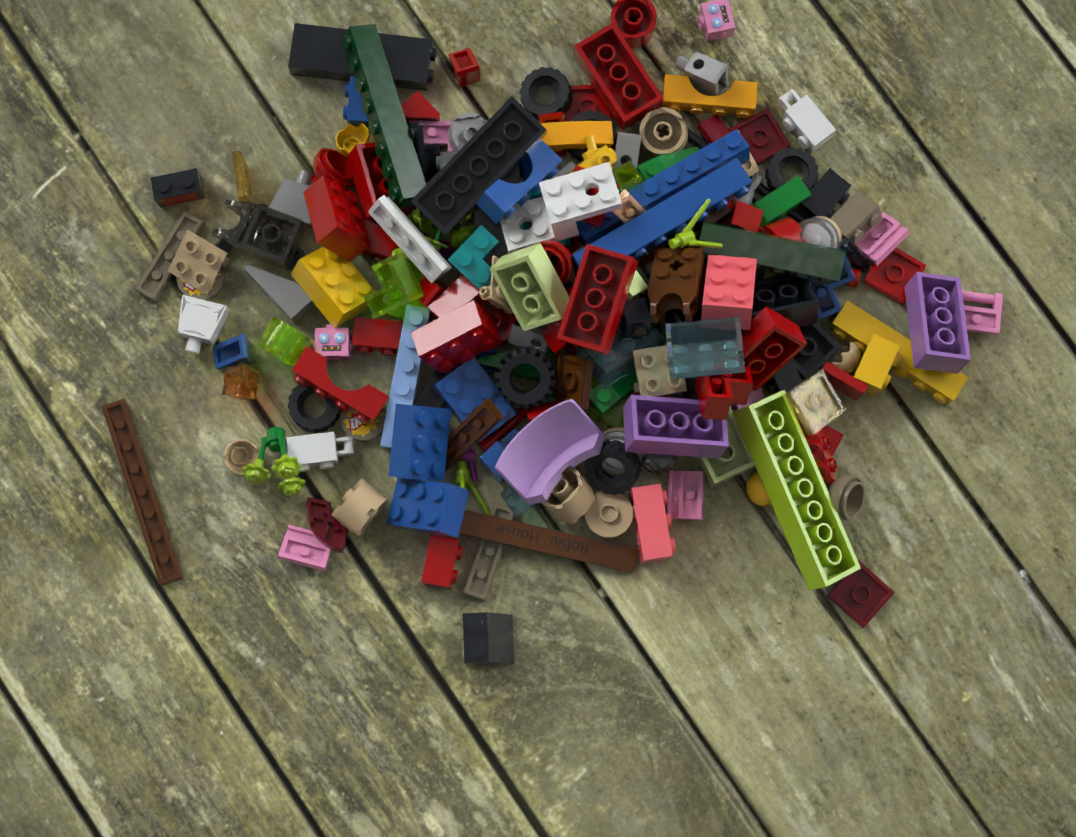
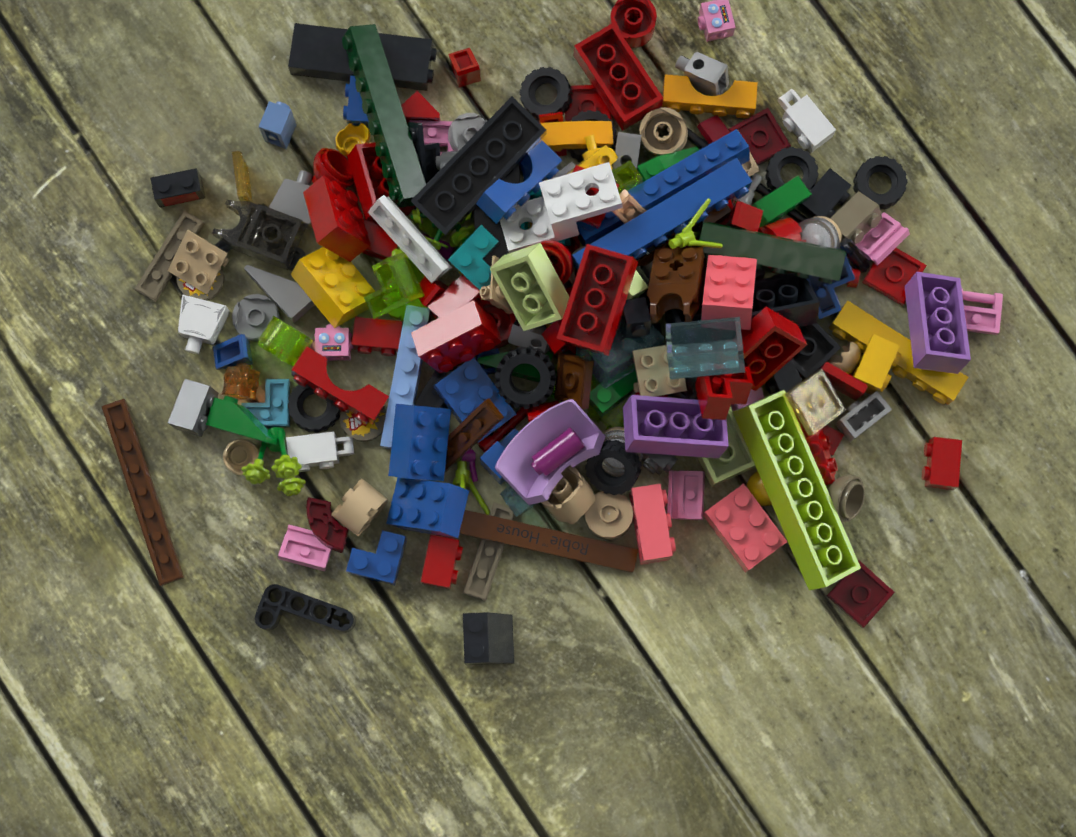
(192, 408): none -> brick
(237, 419): none -> green slope
(253, 315): none -> light grey tile
(275, 409): none -> medium azure tile
(277, 124): none -> medium blue brick
(307, 612): none -> black beam
(384, 564): none -> blue brick
(557, 452): none -> magenta brick
(744, 528): none -> coral brick
(863, 416): none -> light grey brick
(886, 166): none -> black tyre
(942, 463): none -> red brick

